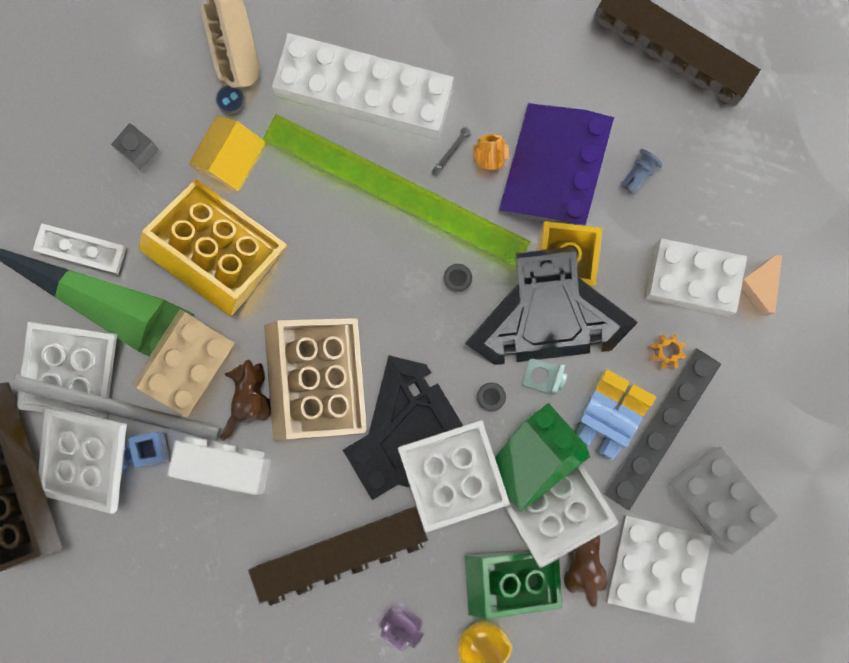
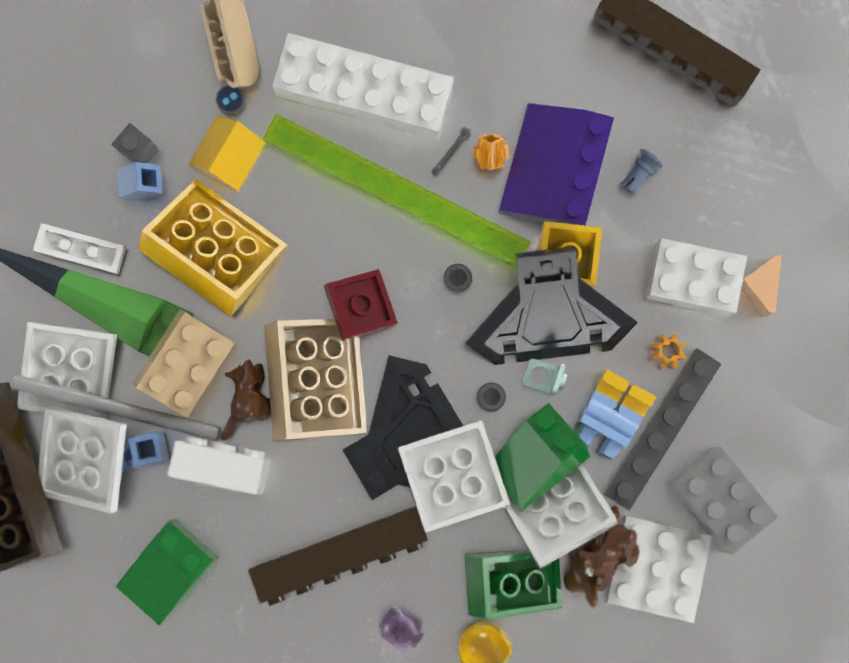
(139, 181): none -> medium blue brick
(166, 571): none -> green slope
(360, 304): none -> dark red plate
(616, 548): none -> reddish brown animal

